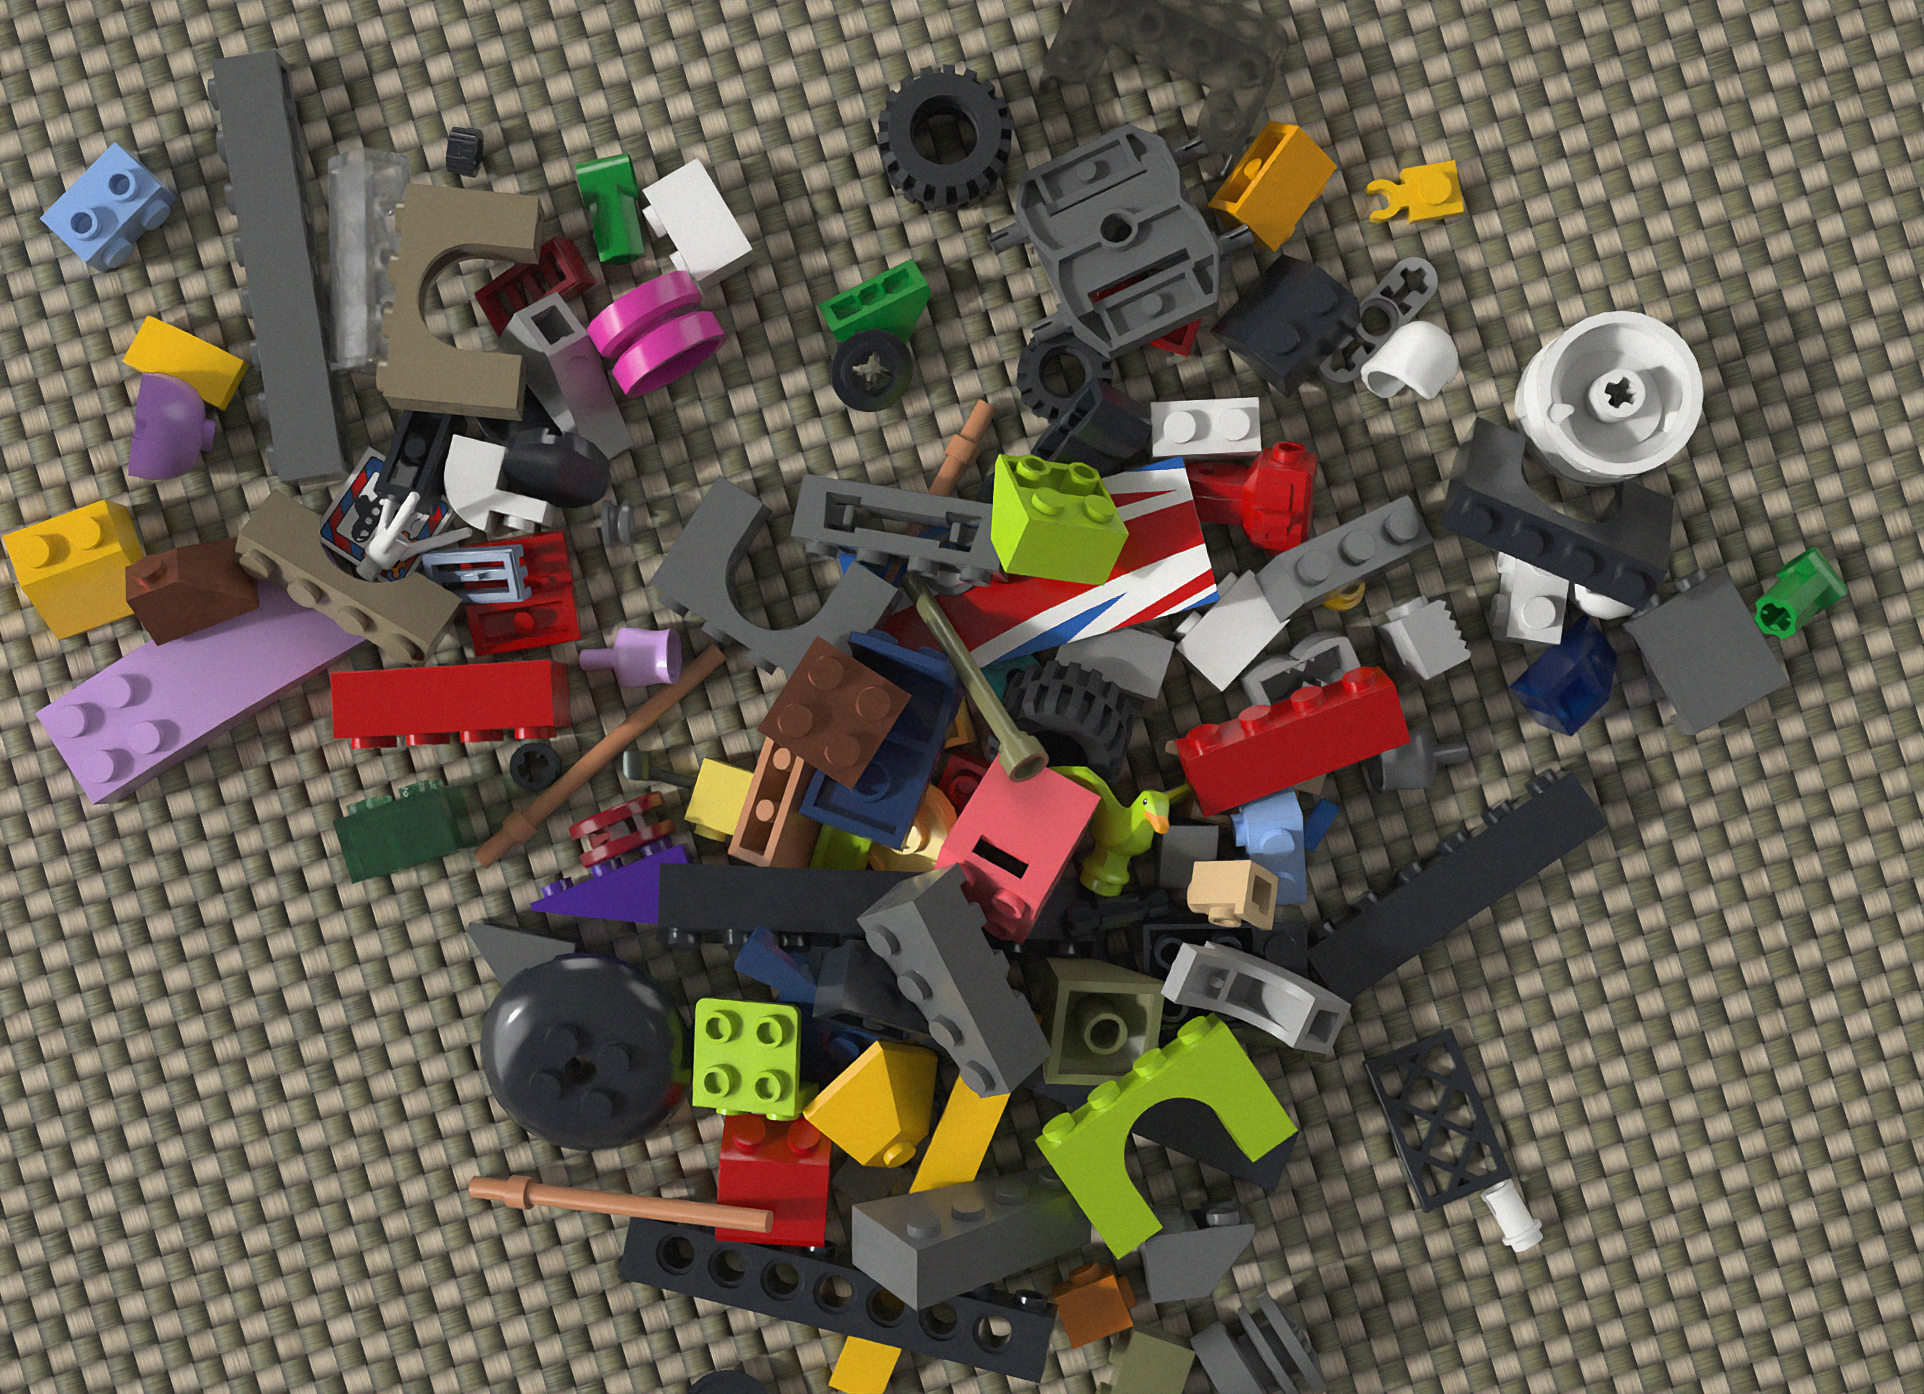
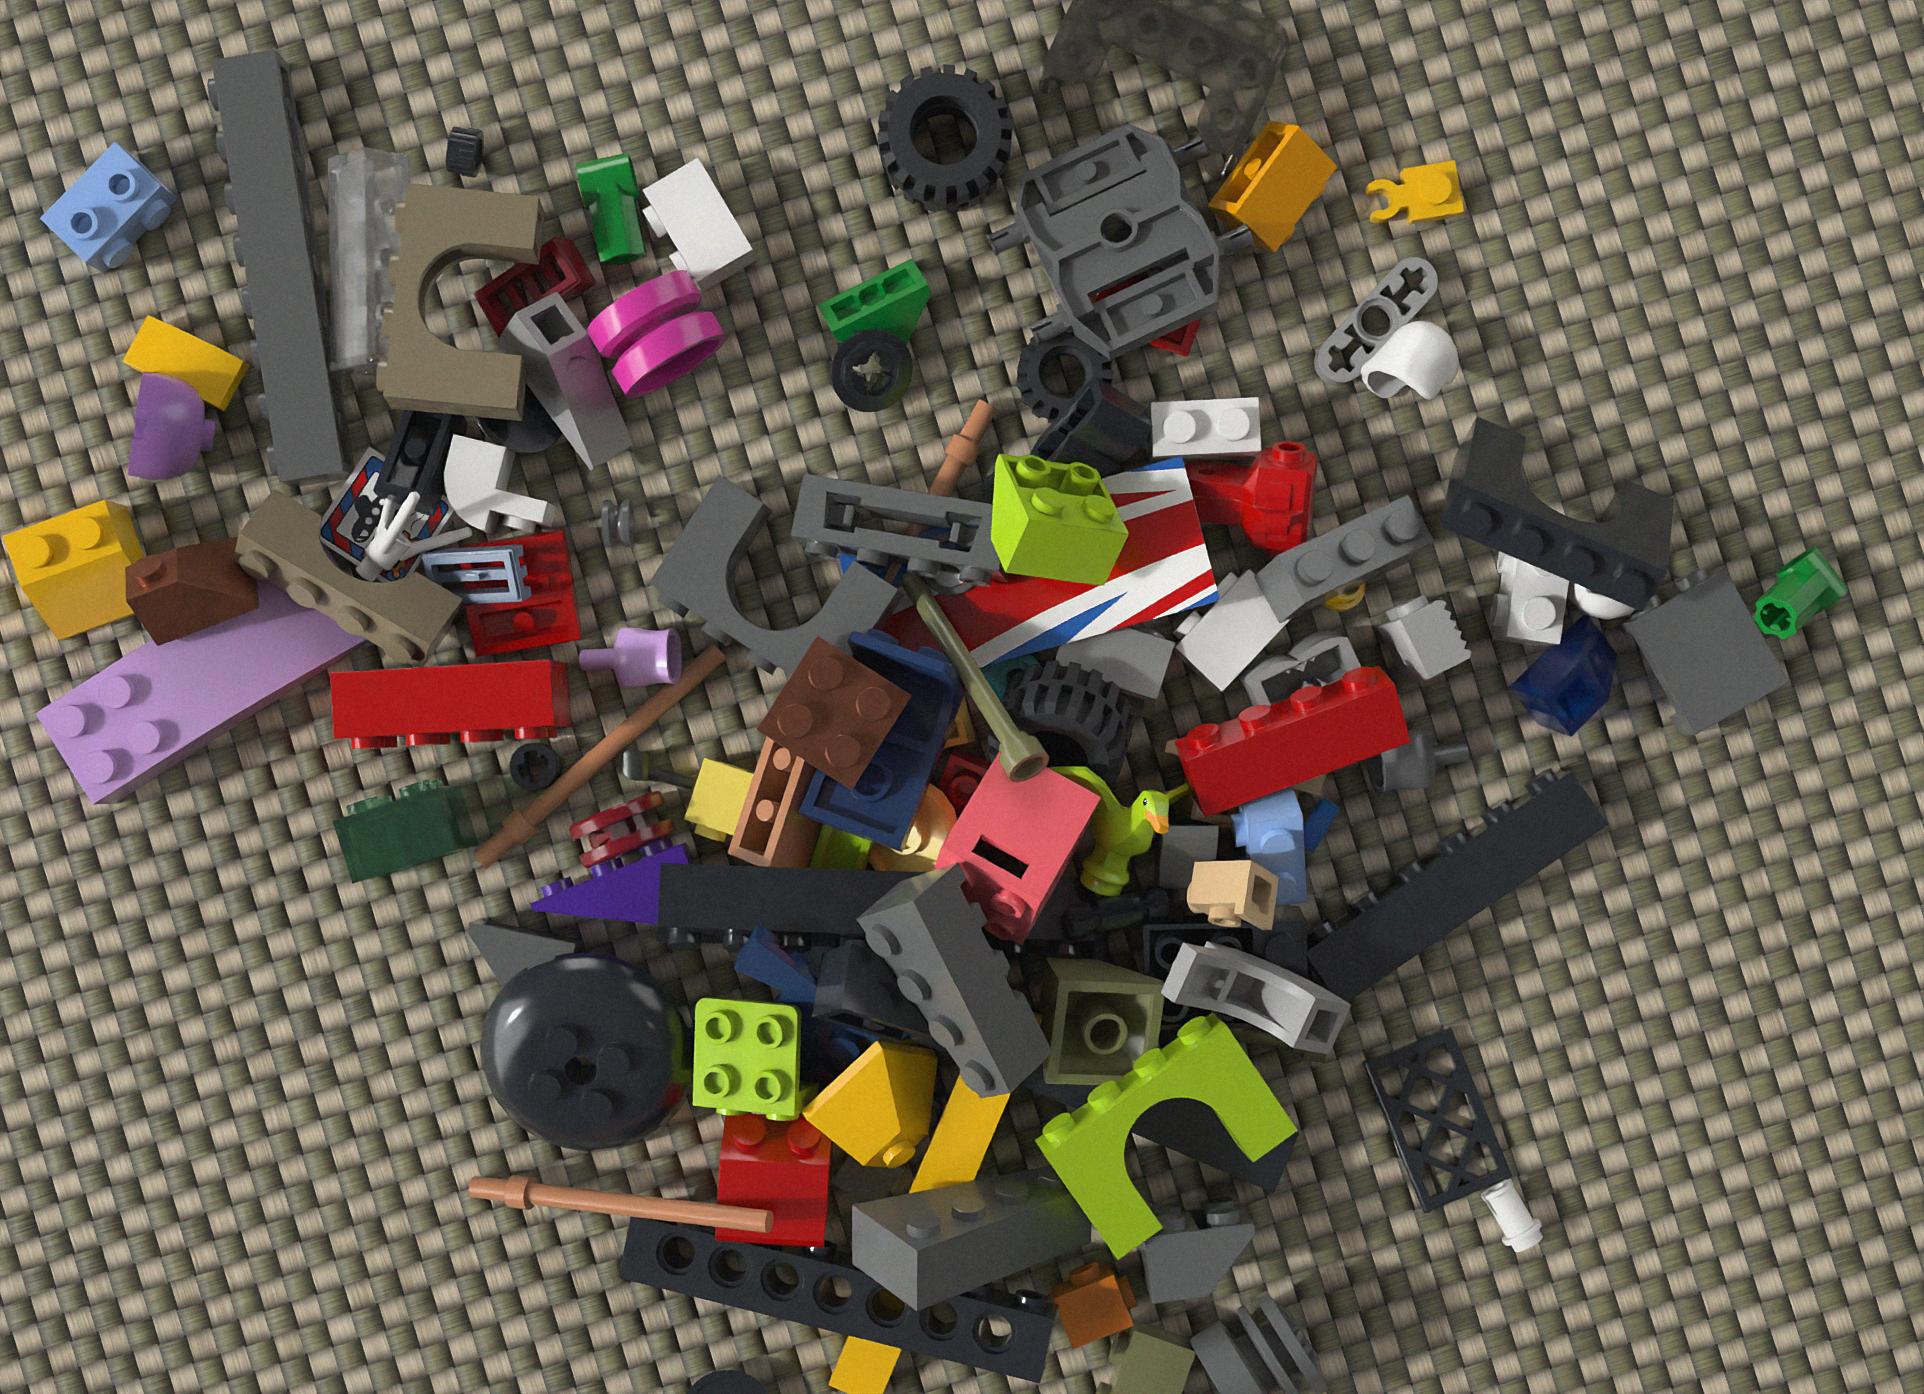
(555, 468): black tile -> none
(1289, 322): black slope -> none
(1609, 399): white piece -> none

